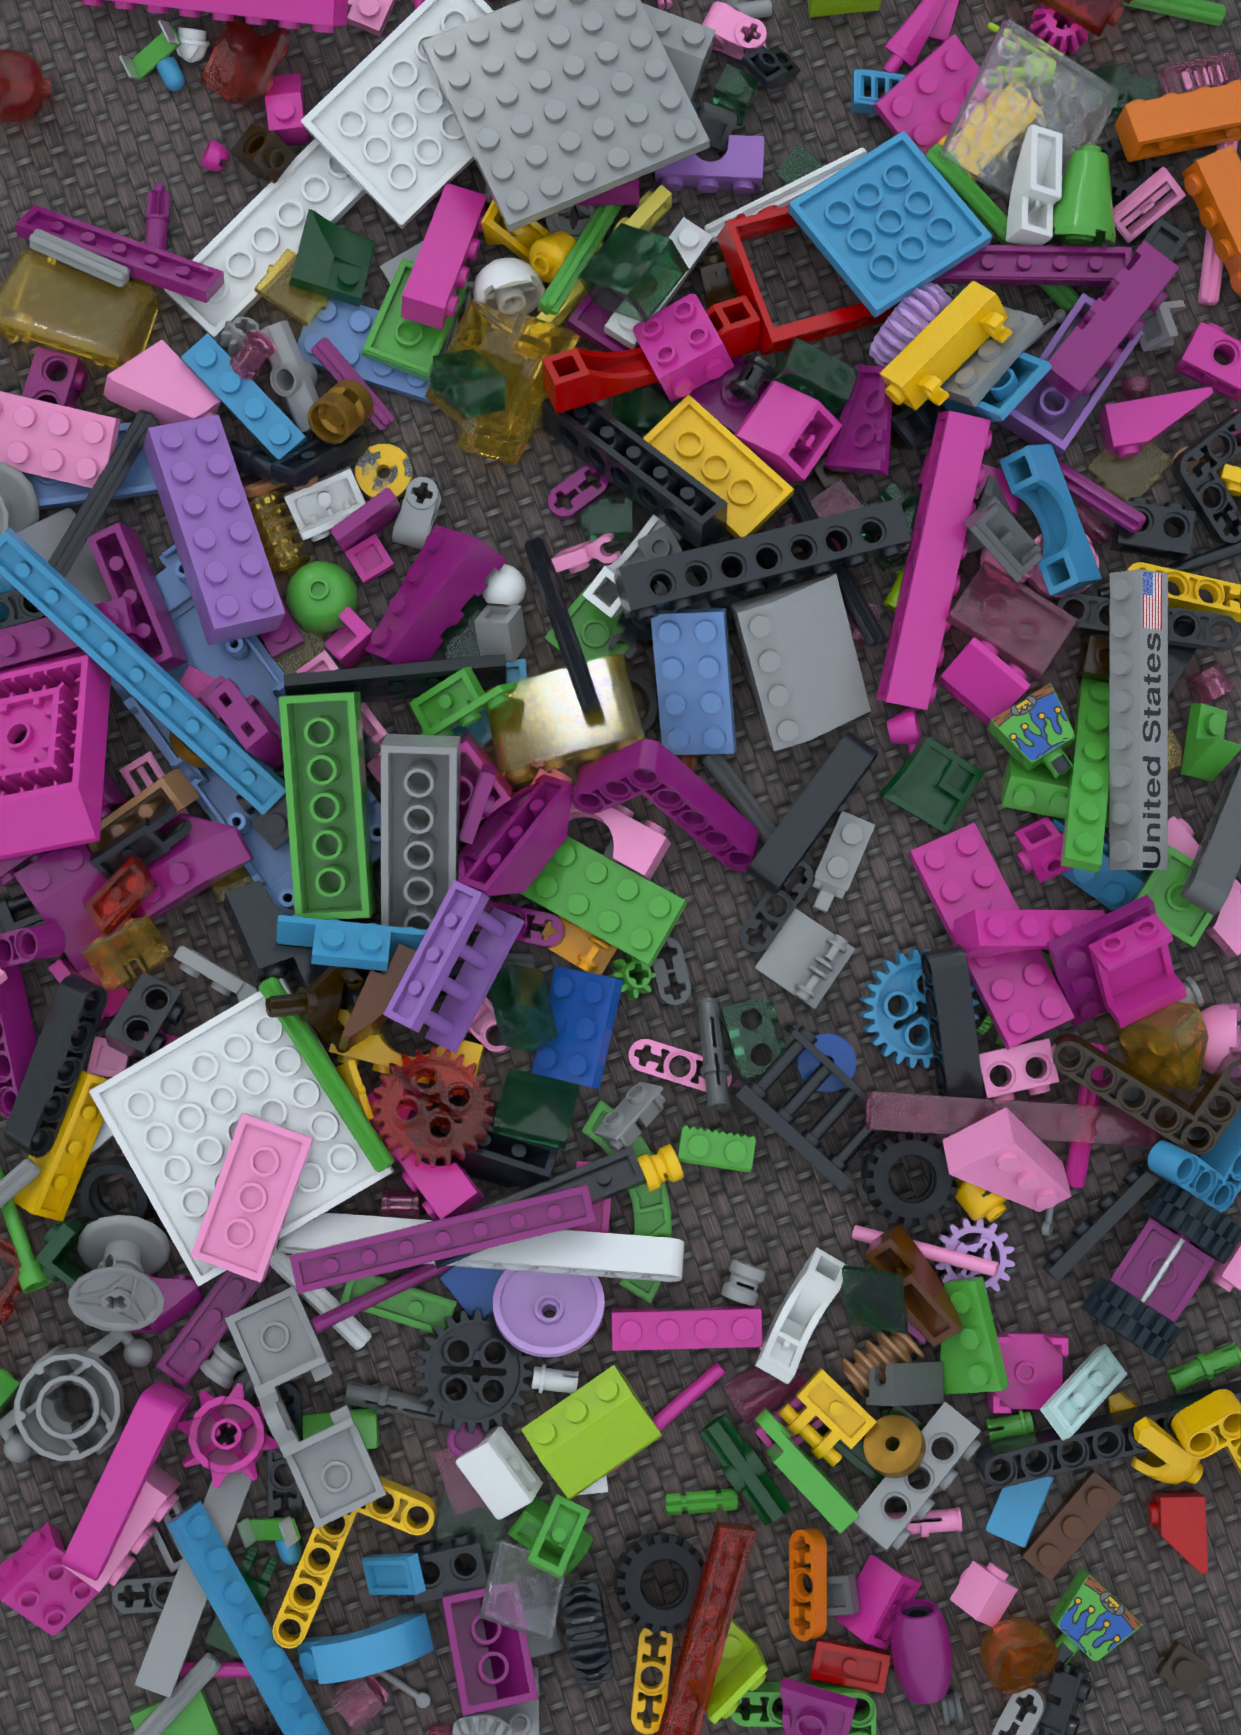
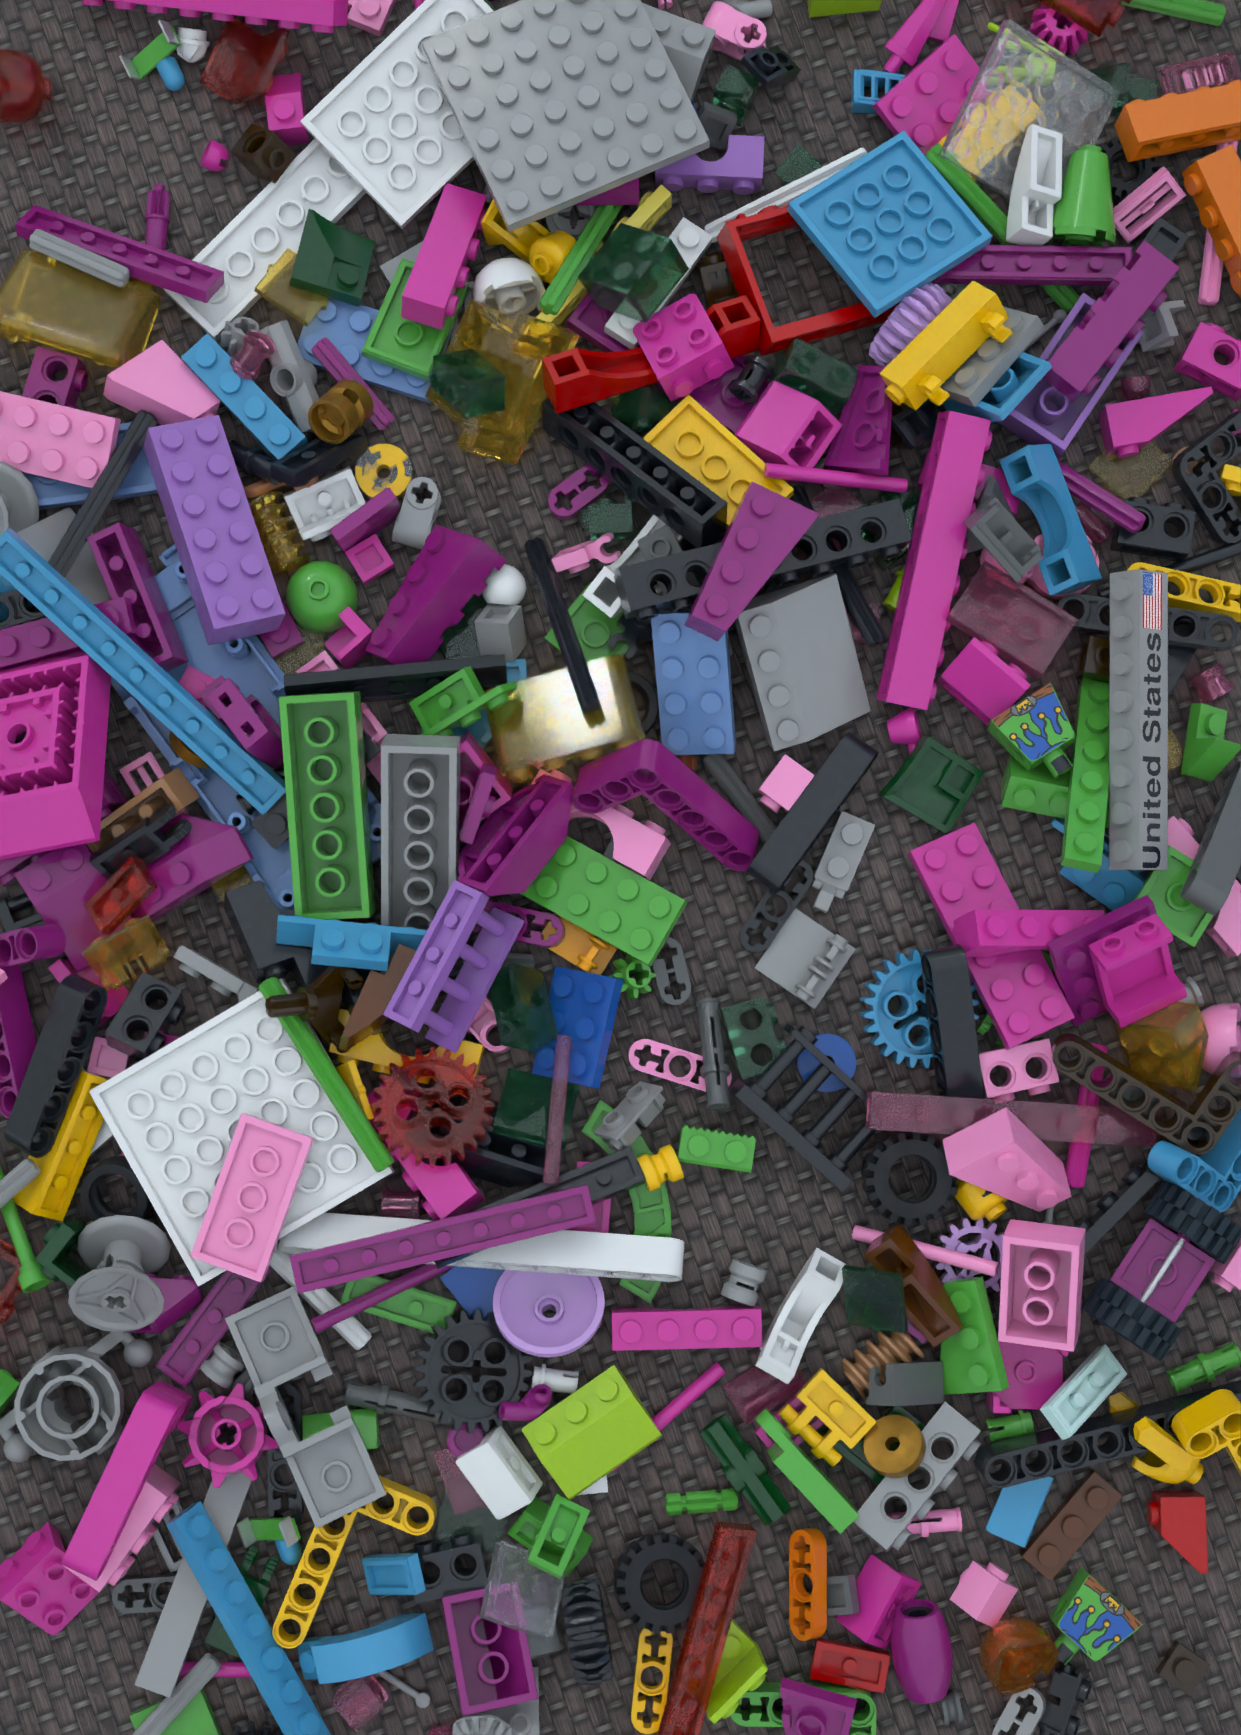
(529, 1407): none -> magenta arm
(557, 1110): none -> clear pink bar
(751, 550): none -> magenta wedge
(784, 784): none -> bright pink brick
(836, 478): none -> dark pink bar
(1041, 849): dark pink brick -> none
(1041, 1285): none -> bright pink brick

